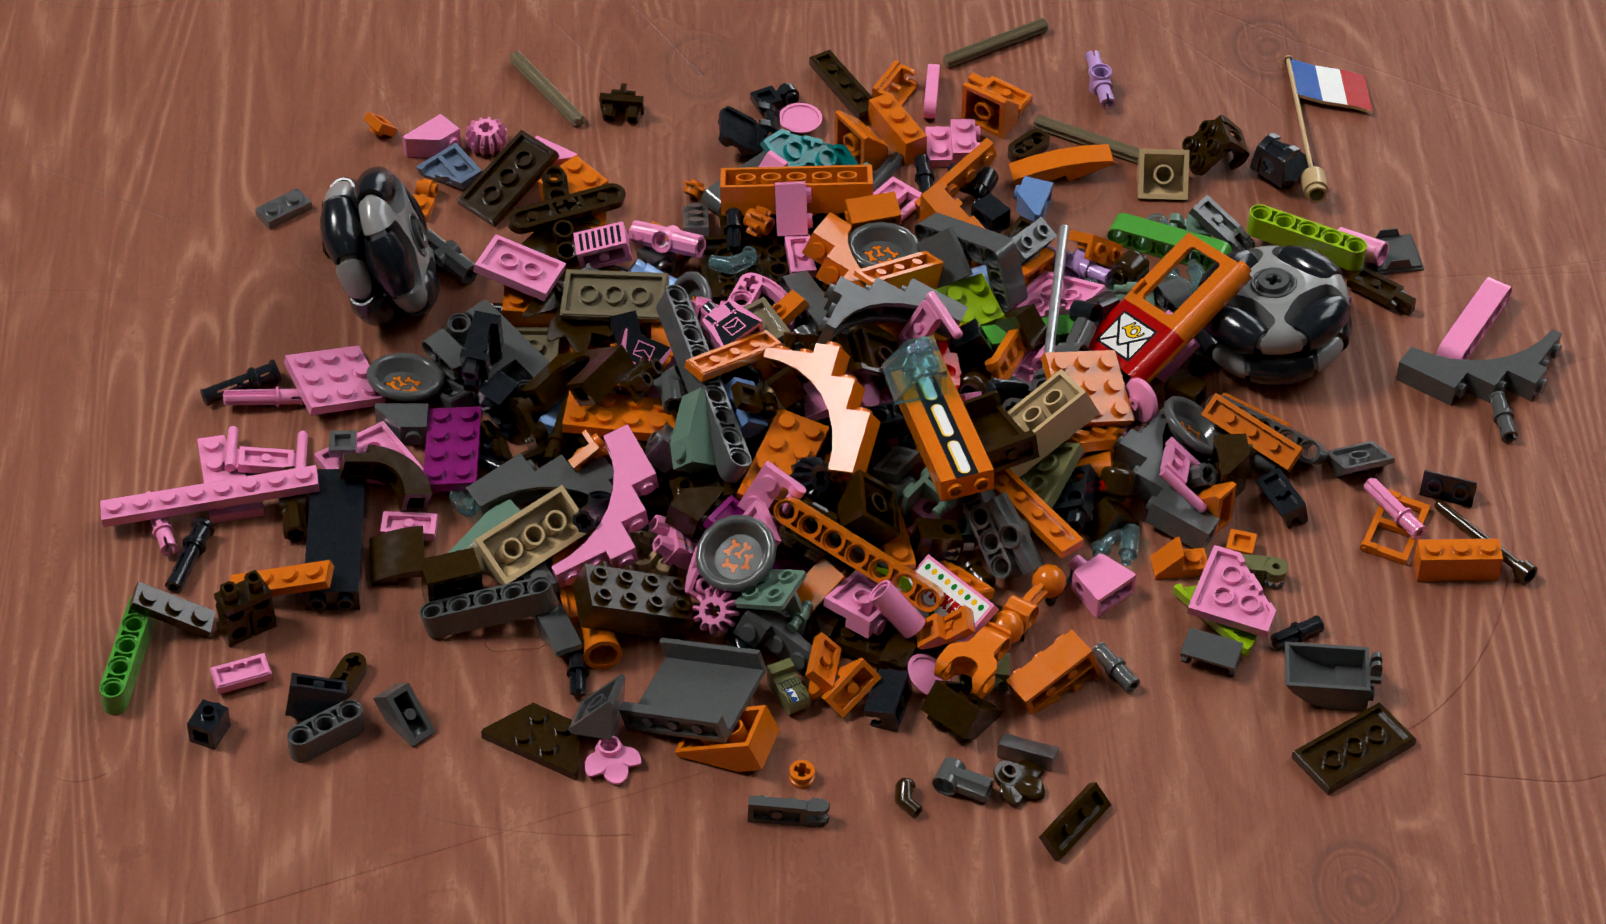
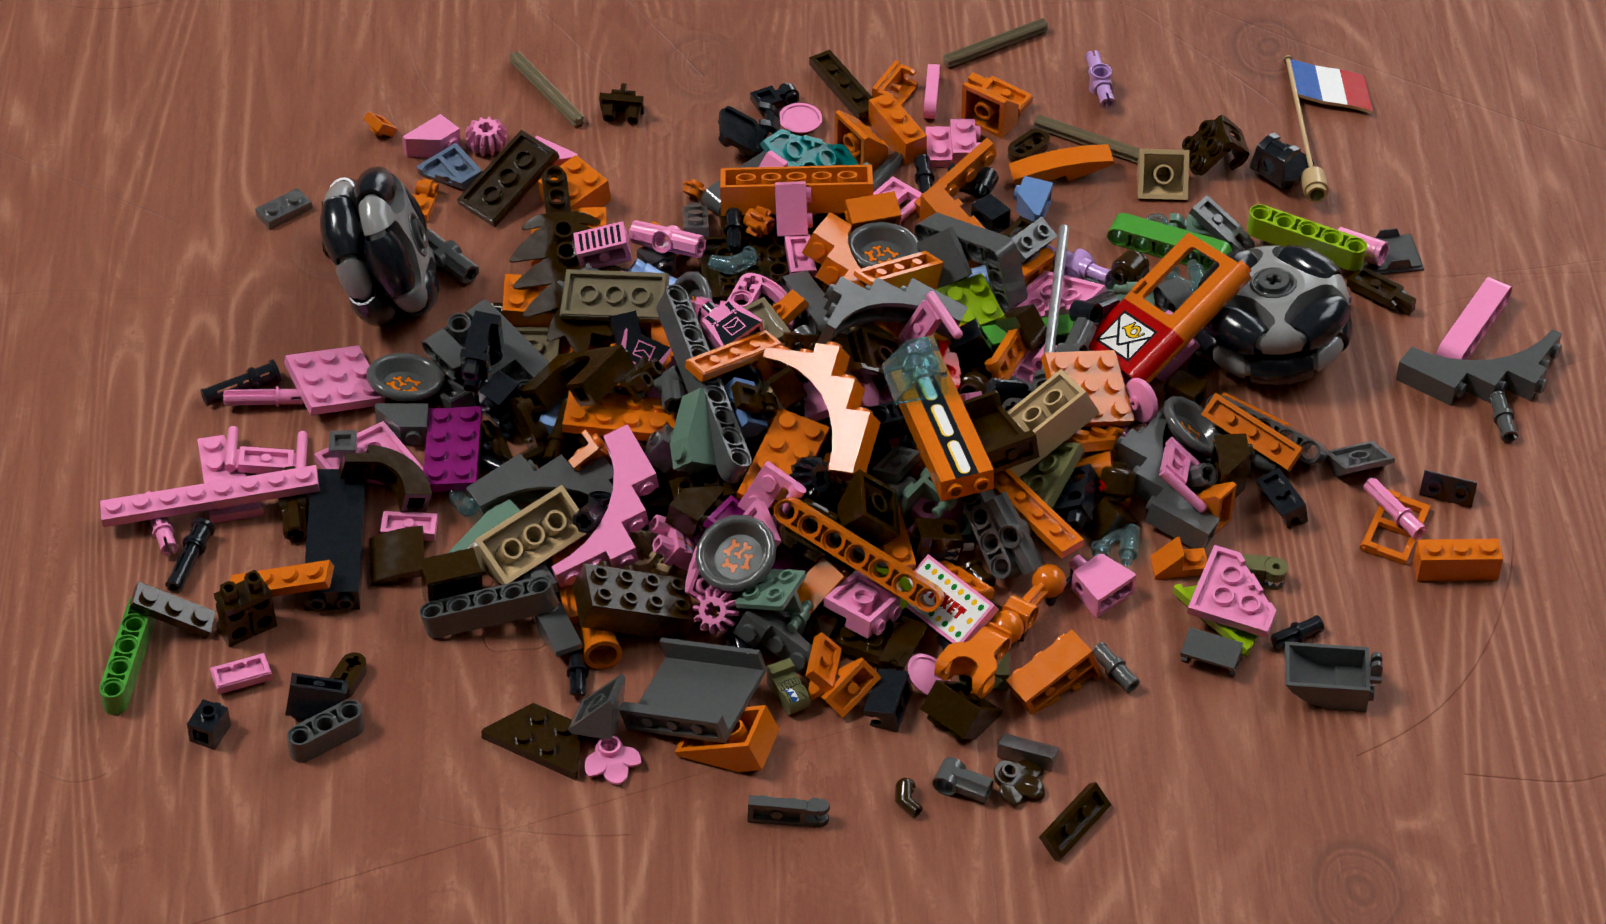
(404, 713): dark grey slope -> none
(519, 267): bright pink plate -> none
(582, 205): dark brown piece -> none
(802, 766): orange bush -> none
(896, 609): bright pink pin -> none
(946, 629): orange slope -> none
(1097, 248): orange bracket -> none
(1241, 541): orange plate -> none
(1353, 748): dark brown tile -> none
(1523, 570): dark brown piece -> none

